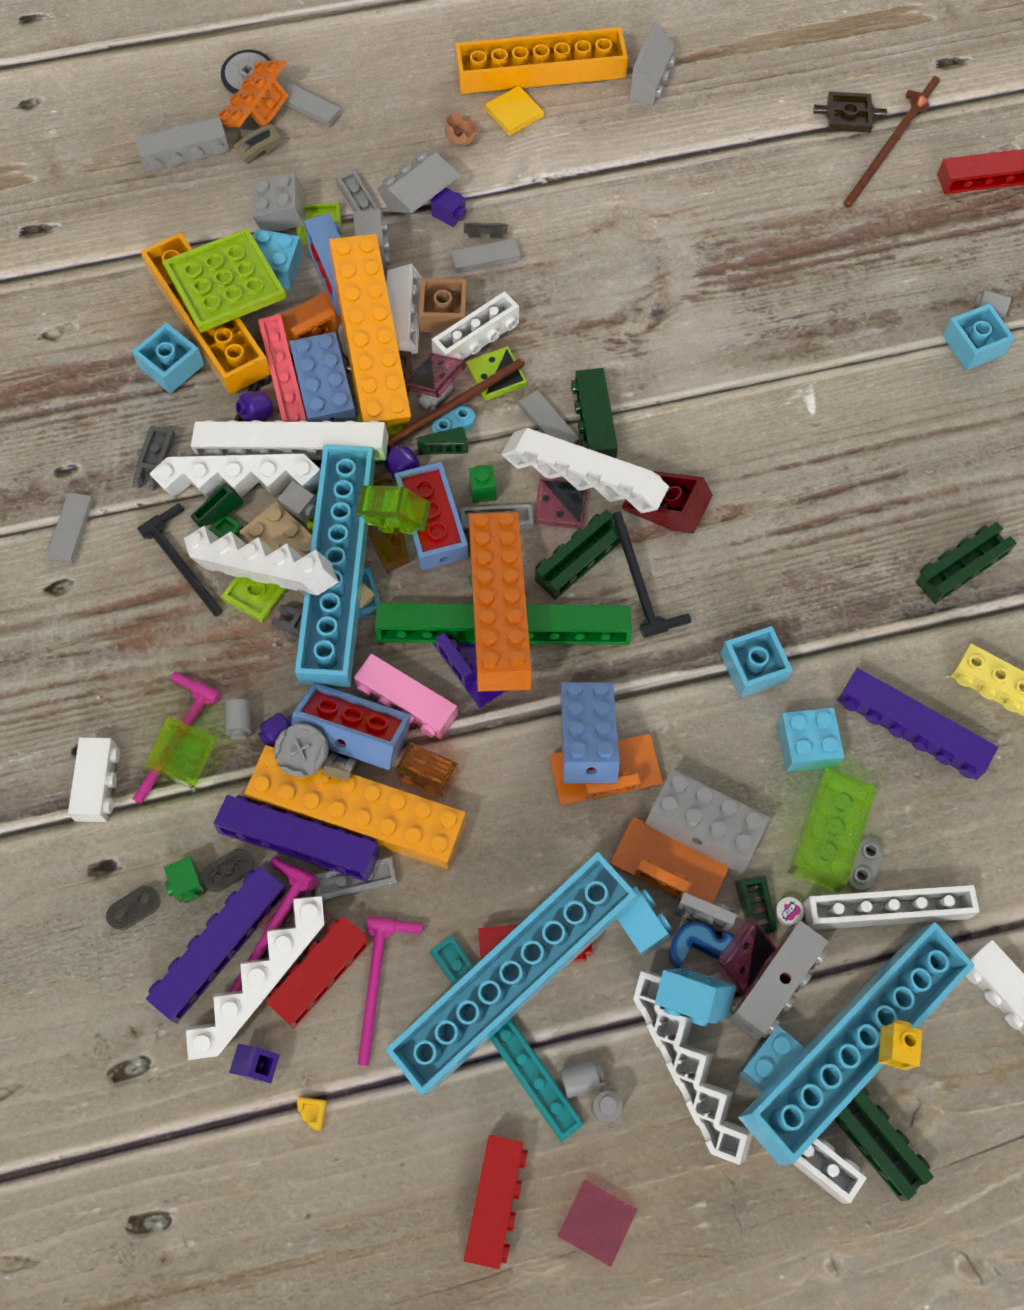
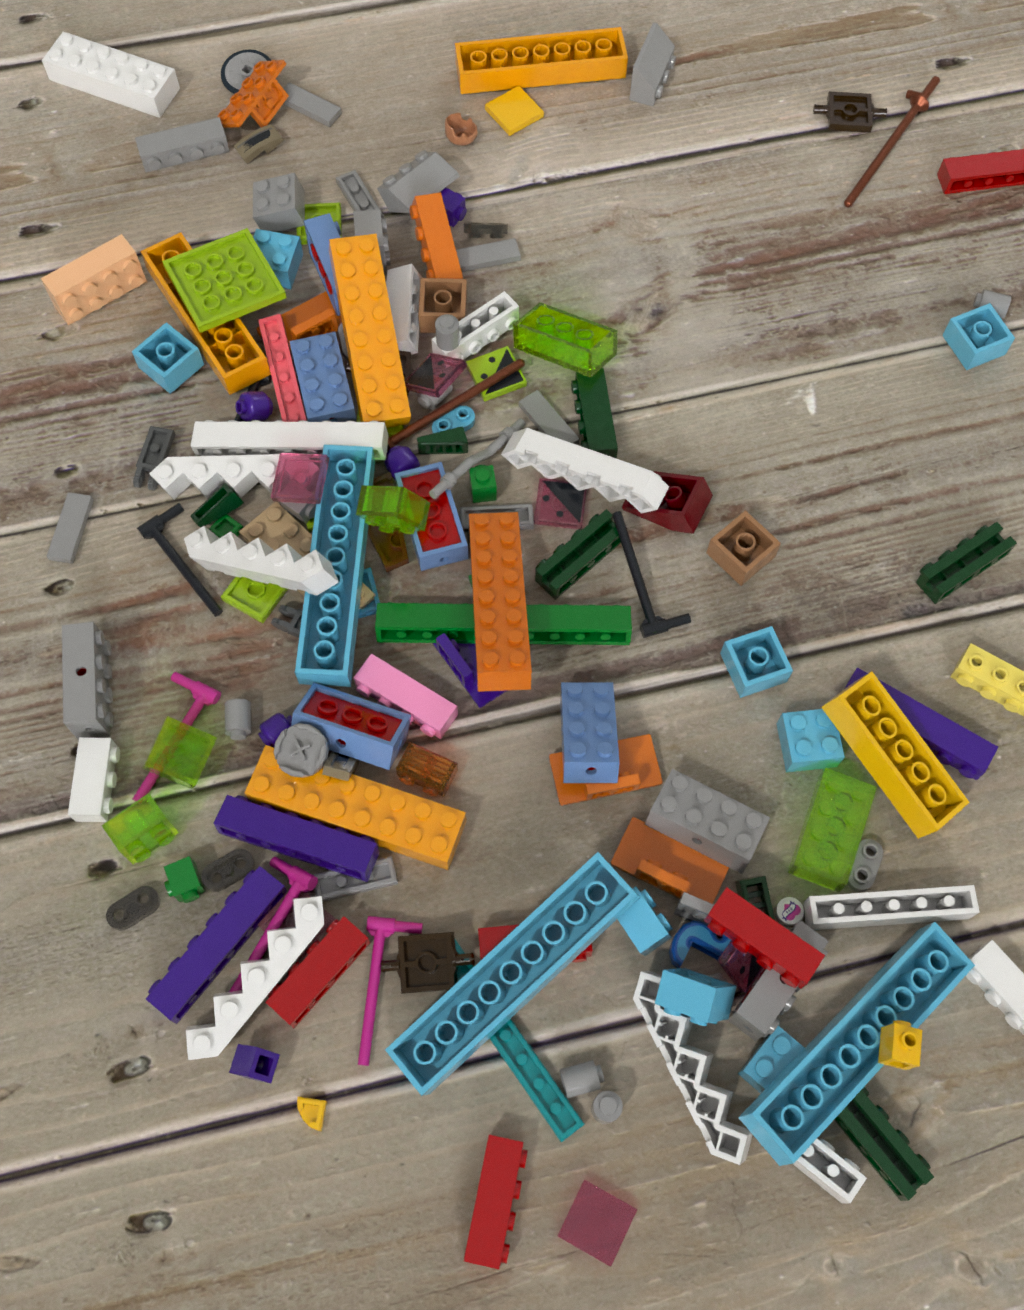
(86, 681): none -> light grey brick
(94, 279): none -> light nougat brick
(111, 74): none -> white brick
(140, 829): none -> clear neon green brick
(300, 478): none -> clear pink tile
(427, 962): none -> dark brown plate
(435, 237): none -> orange brick
(447, 332): none -> light grey brick
(450, 478): none -> light grey bar
(565, 339): none -> clear neon green brick
(743, 548): none -> medium nougat brick
(764, 938): none -> red brick
(895, 755): none -> yellow brick

